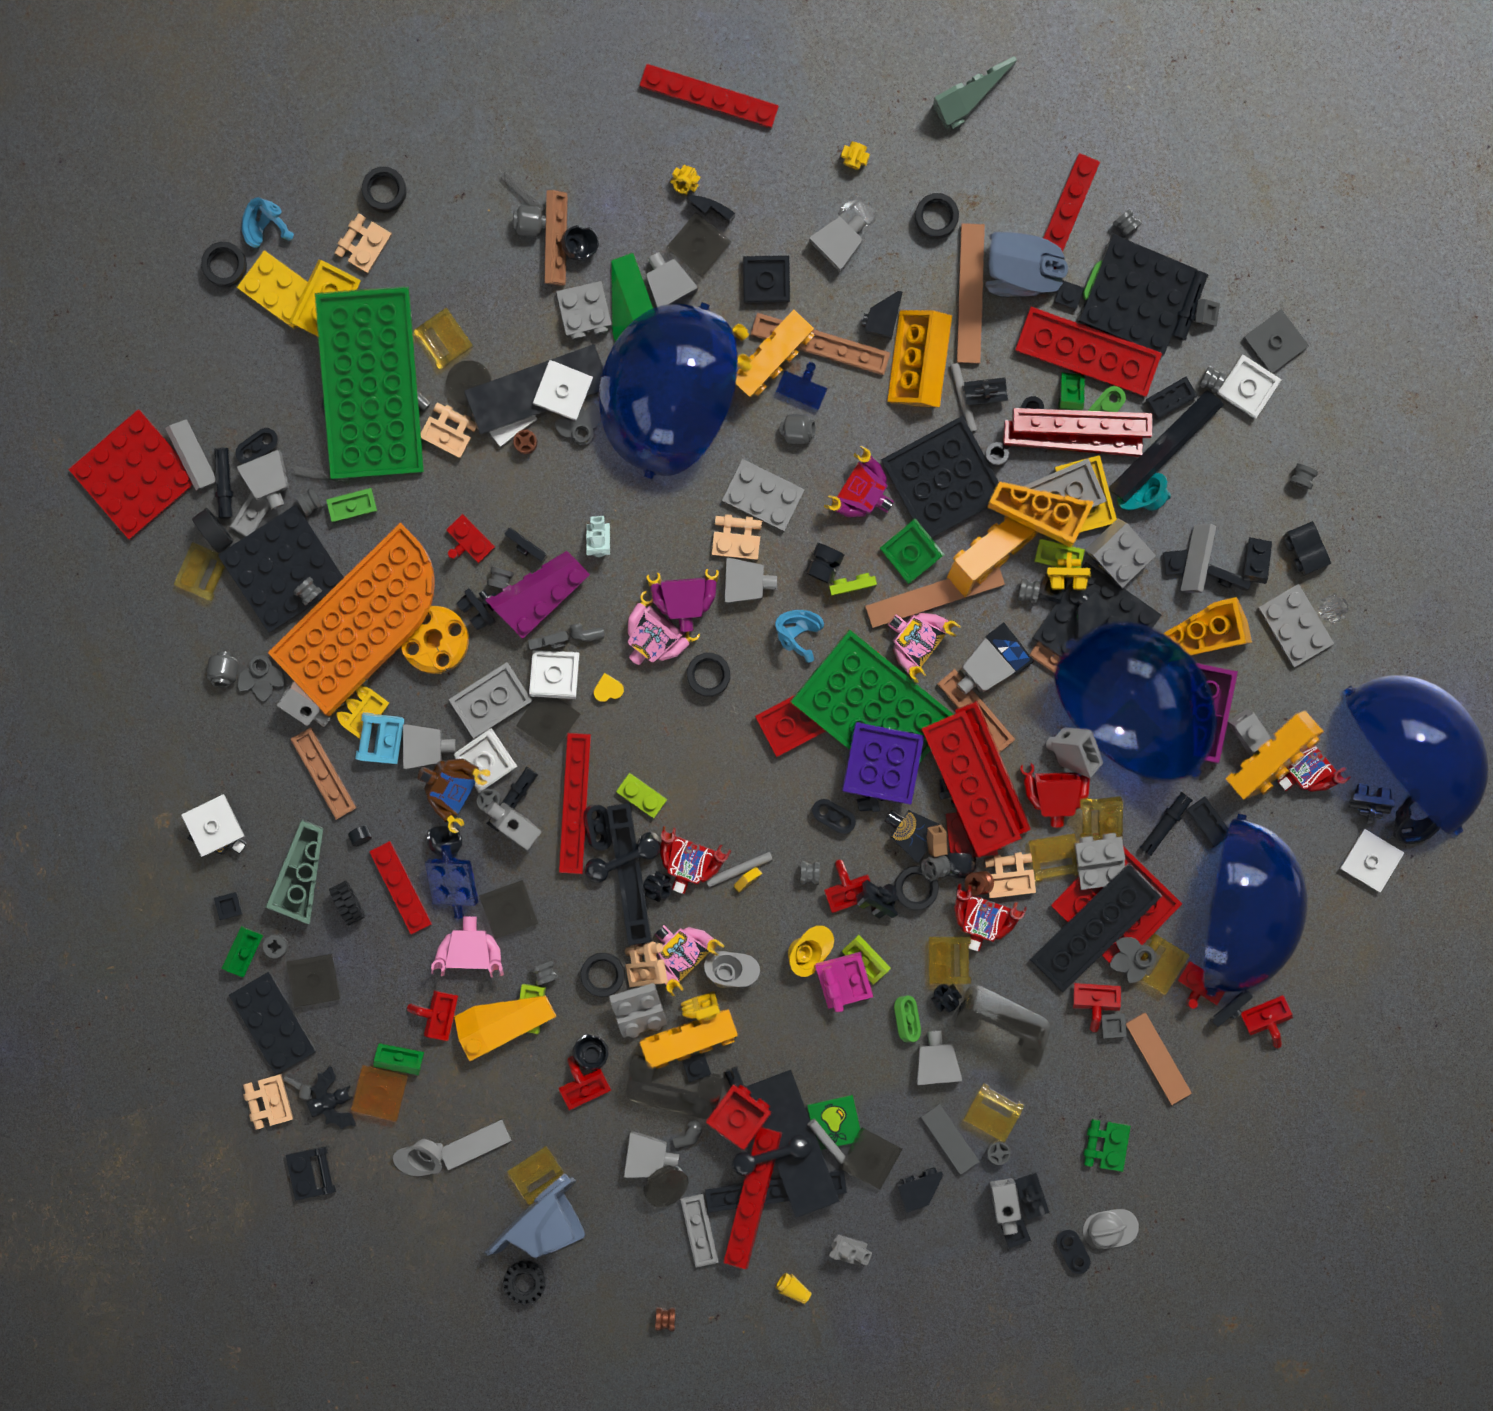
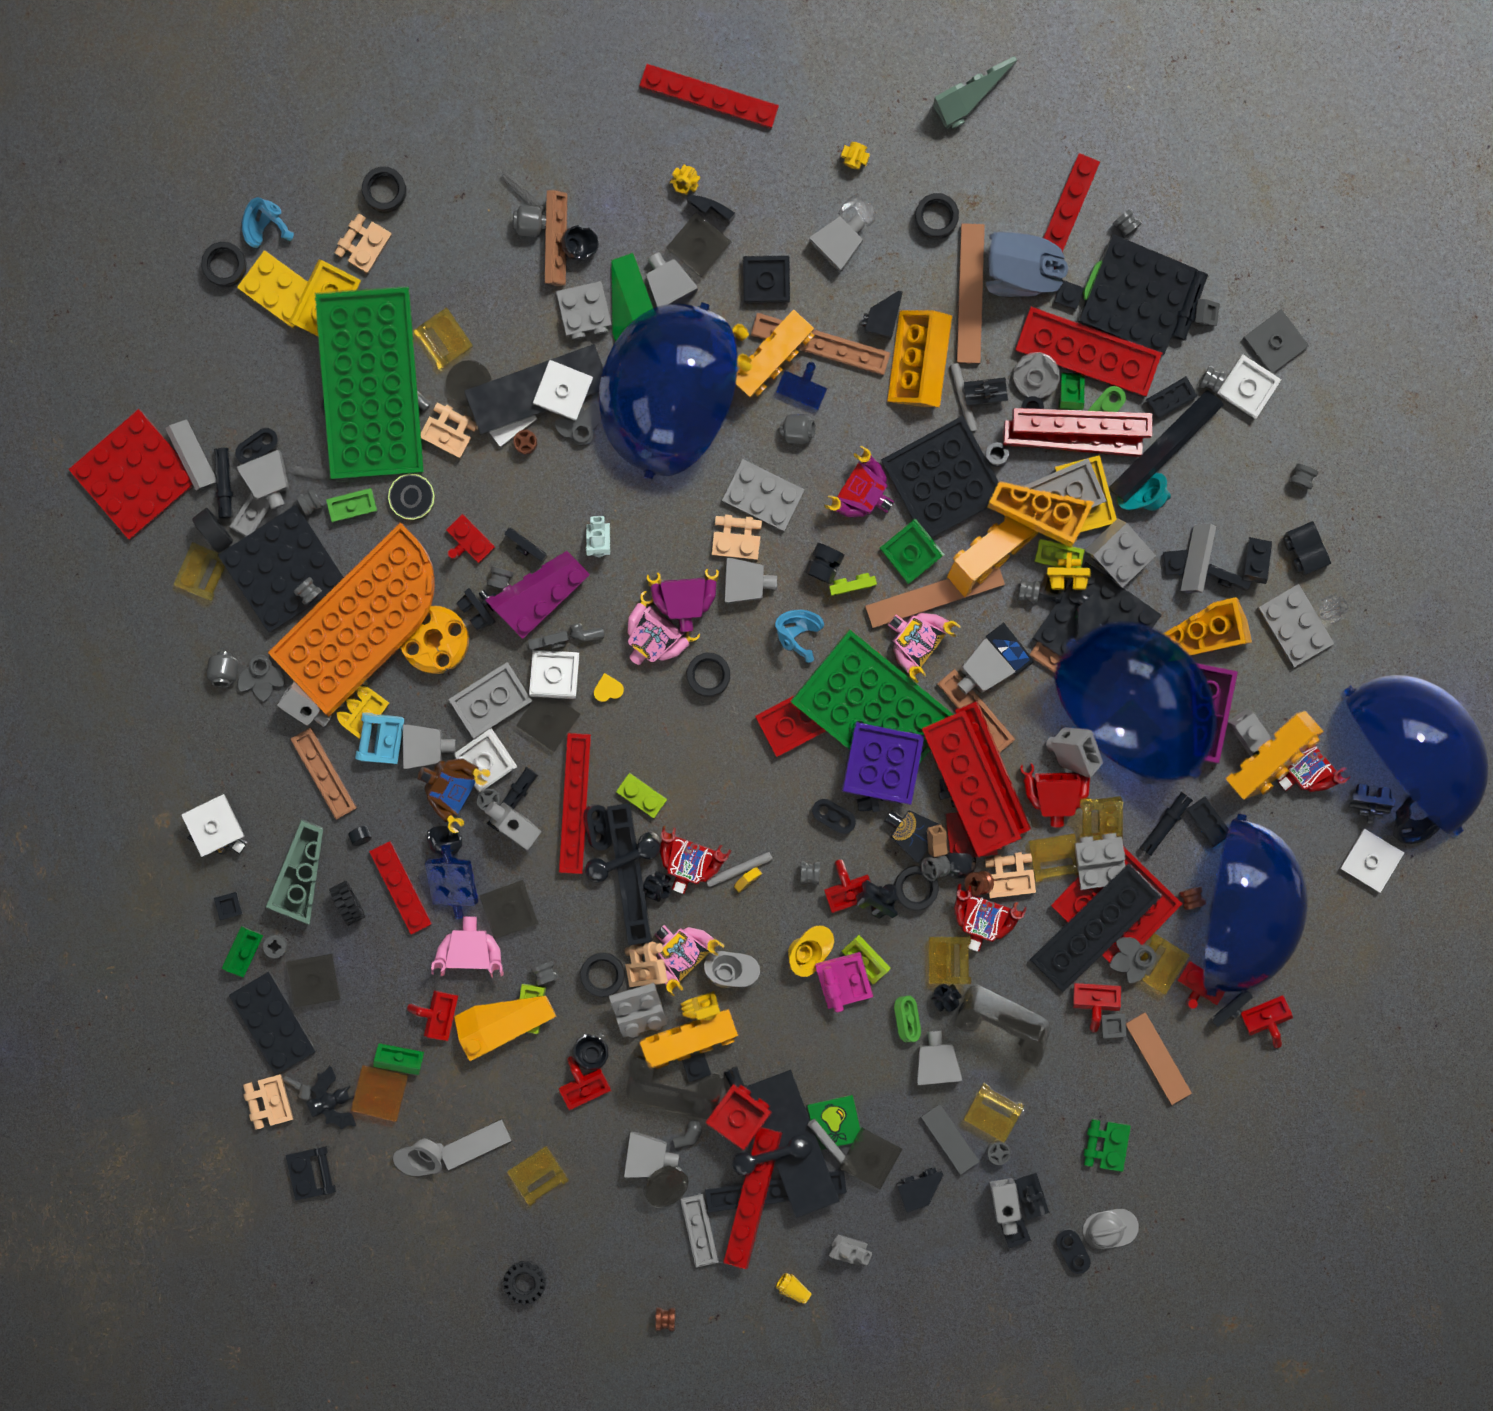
(411, 496): none -> black tile
(544, 1224): sand blue piece -> none
(1036, 375): none -> light grey tile
(1192, 898): none -> copper wheel

